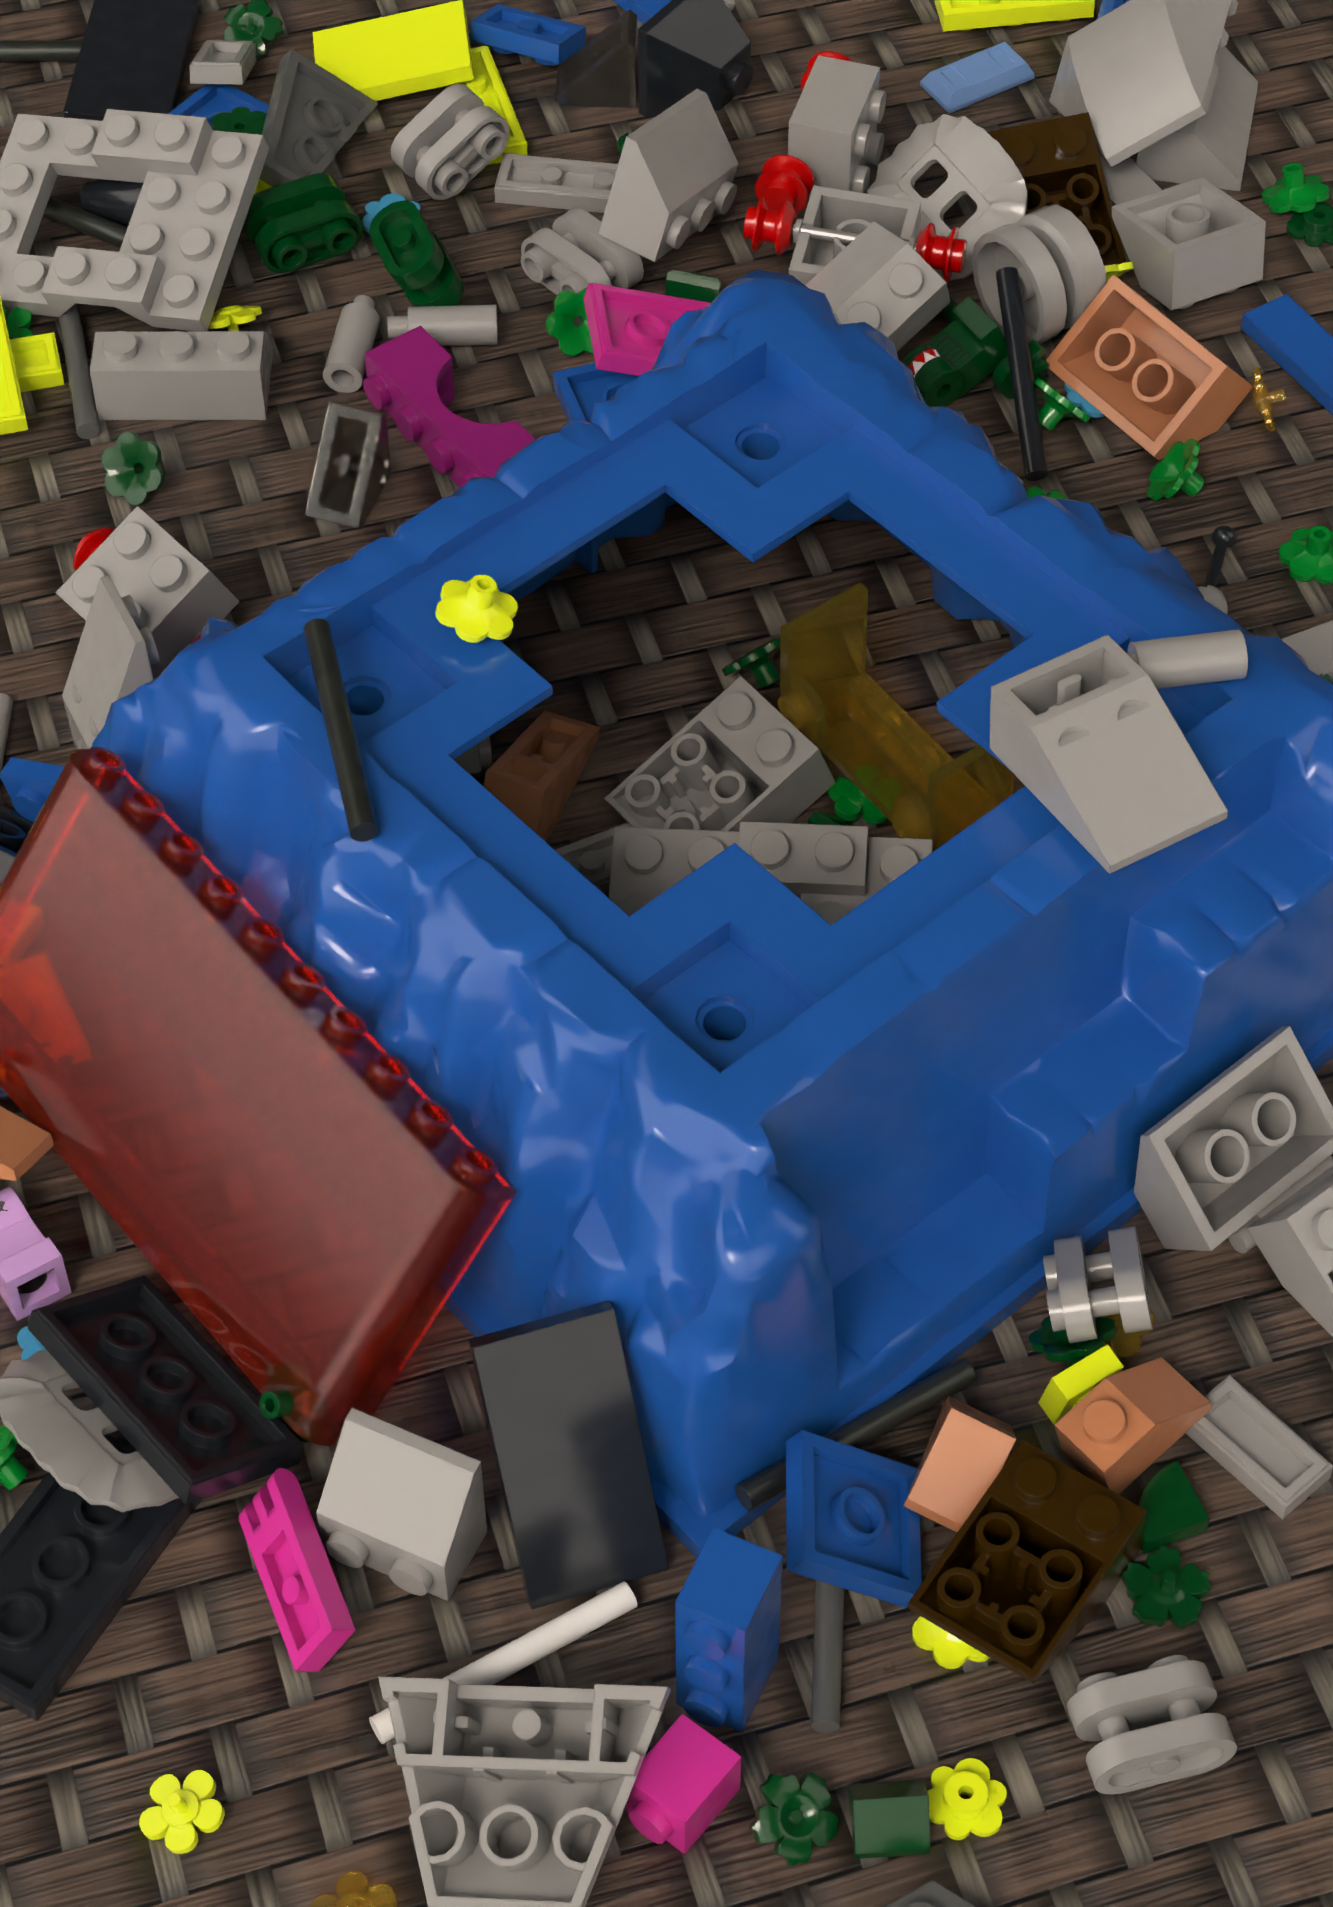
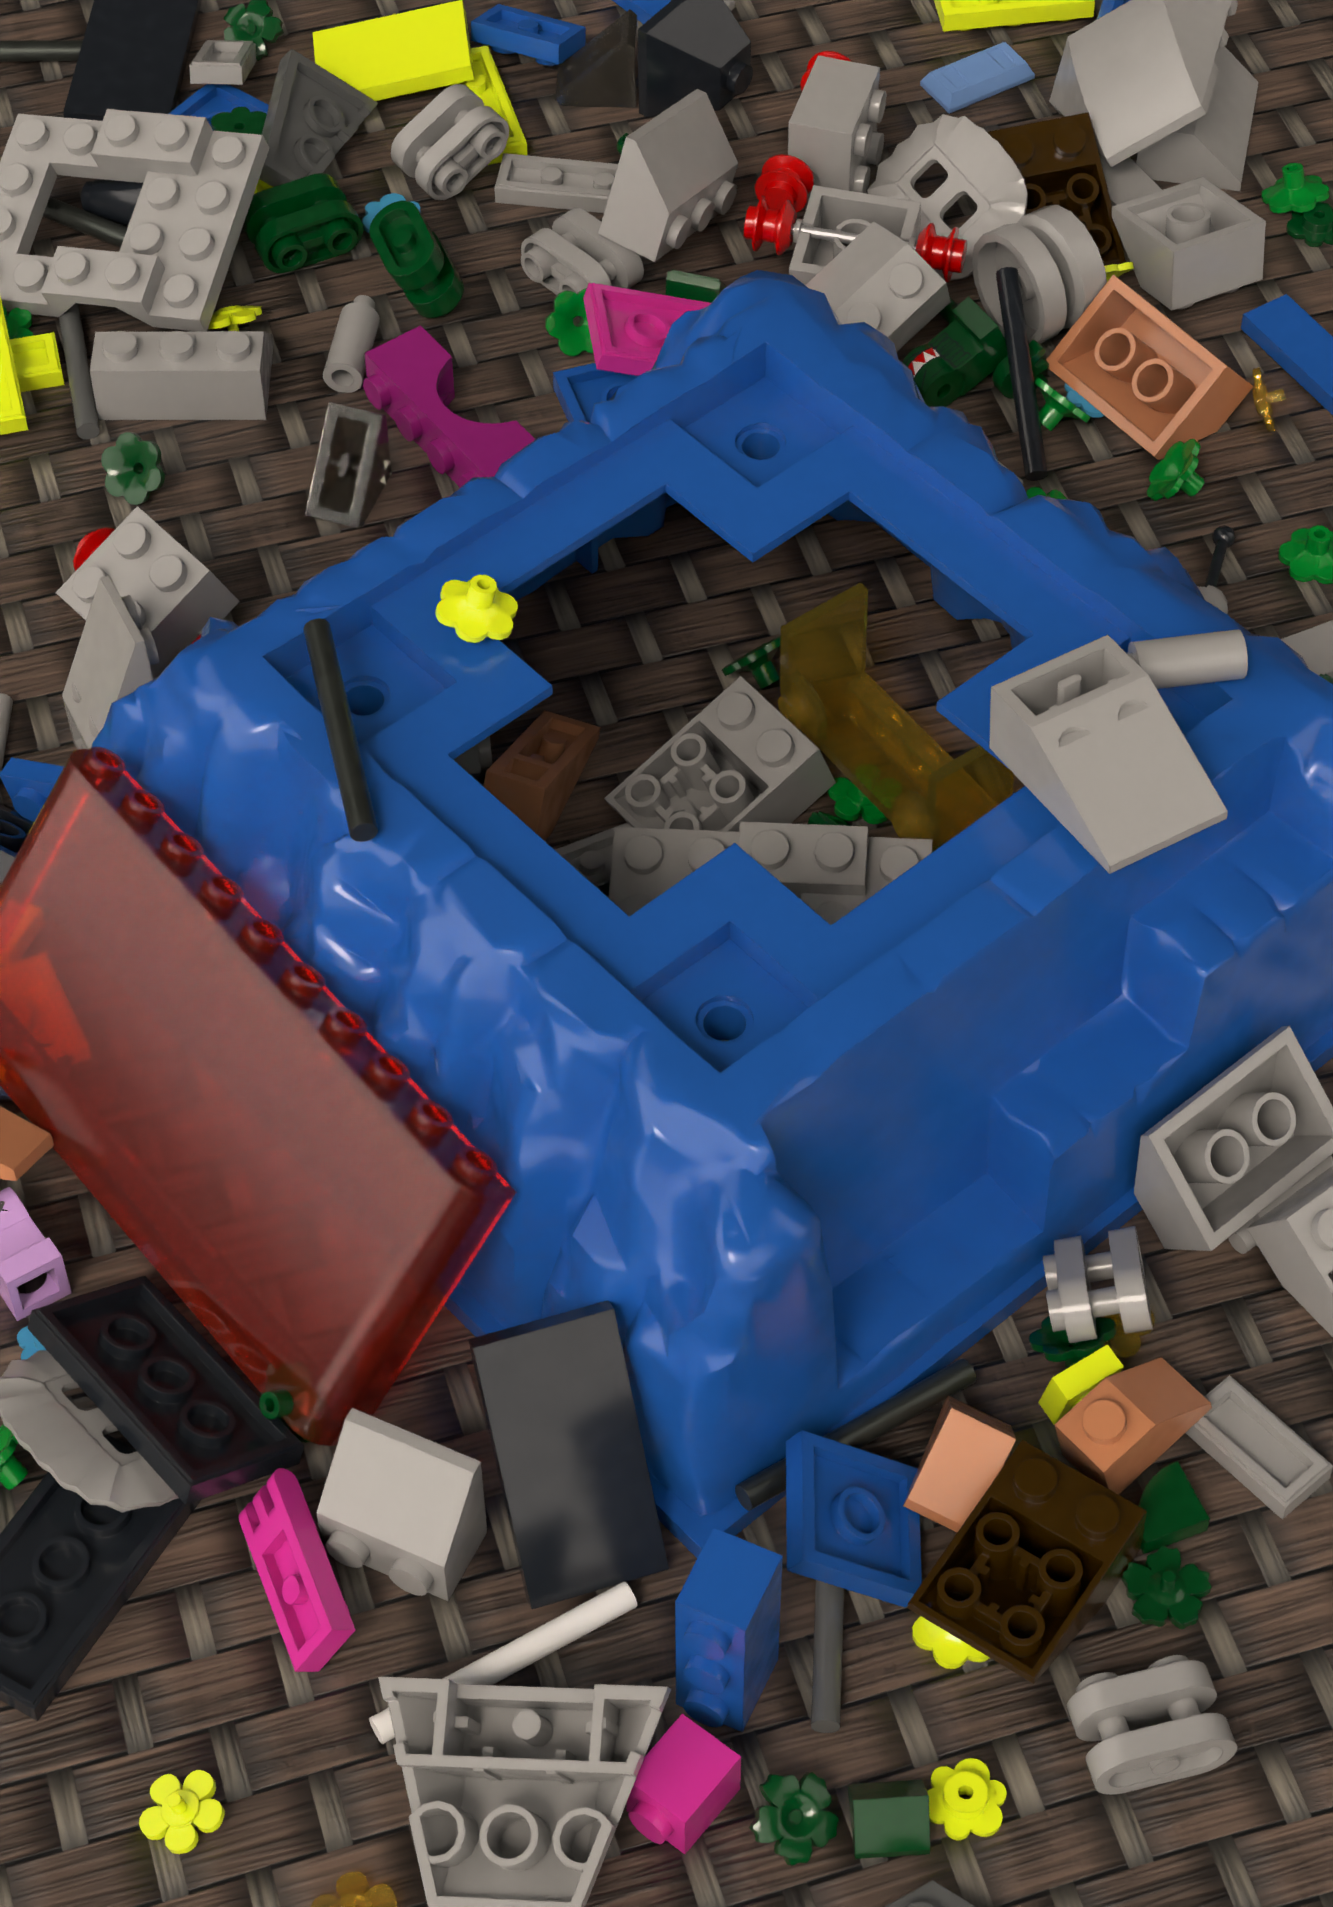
(450, 324): light grey cylinder -> none

